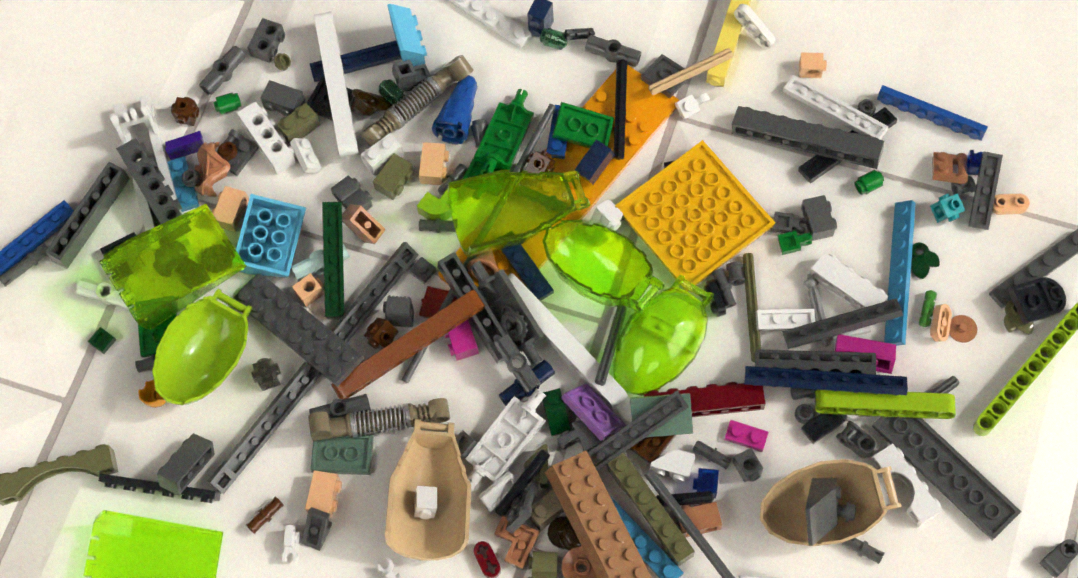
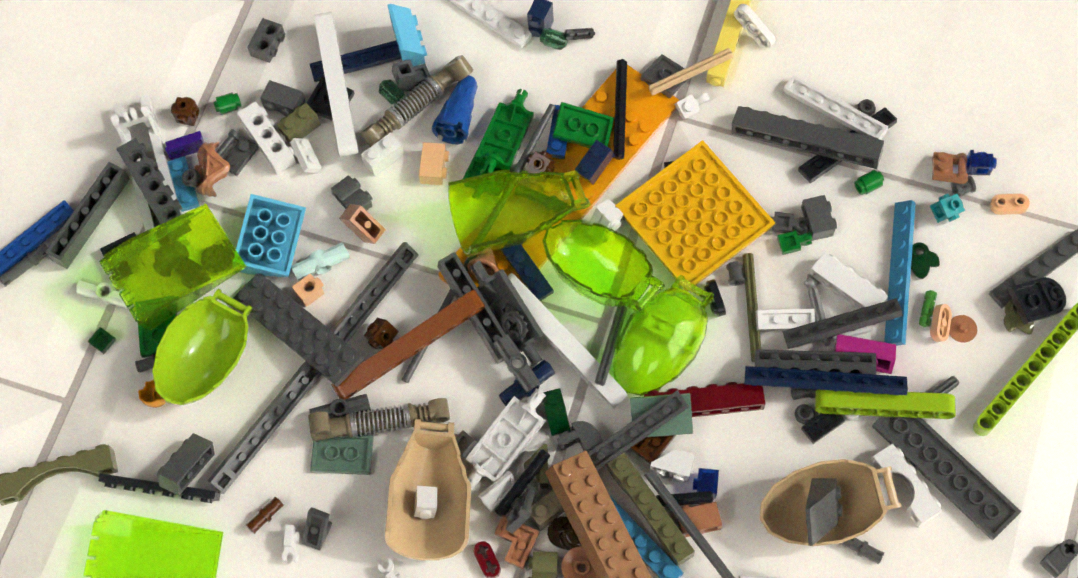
(227, 150): reddish brown tile -> none
(229, 63): dark grey piece -> none
(230, 208): light nougat brick -> none
(266, 373): clear smoke brick -> none
(282, 61): olive plate -> none
(324, 492): light nougat brick -> none
(333, 259): dark green plate -> none
(368, 103): dark brown piece -> none
(393, 176): olive brick -> none
(399, 311): dark grey brick -> none
(422, 270): dark grey plate -> none
(432, 301): clear red piece -> none
(433, 207): lime brick -> none
(436, 225): dark grey pin -> none
(456, 175): dark grey axle -> none
(462, 341): dark pink brick -> none
(478, 129): dark grey cone -> none
(593, 411): medium lavender tile -> none
(603, 48): dark grey piece -> none
(711, 454): dark grey axle -> none
(724, 288): dark grey pin -> none
(746, 435): dark pink plate -> none
(748, 456): dark grey brick -> none
(811, 65): light nougat brick -> none
(849, 512): dark grey plate -> none
(853, 437): dark grey piece -> none
(931, 112): blue plate -> none
(985, 190): dark grey plate -> none

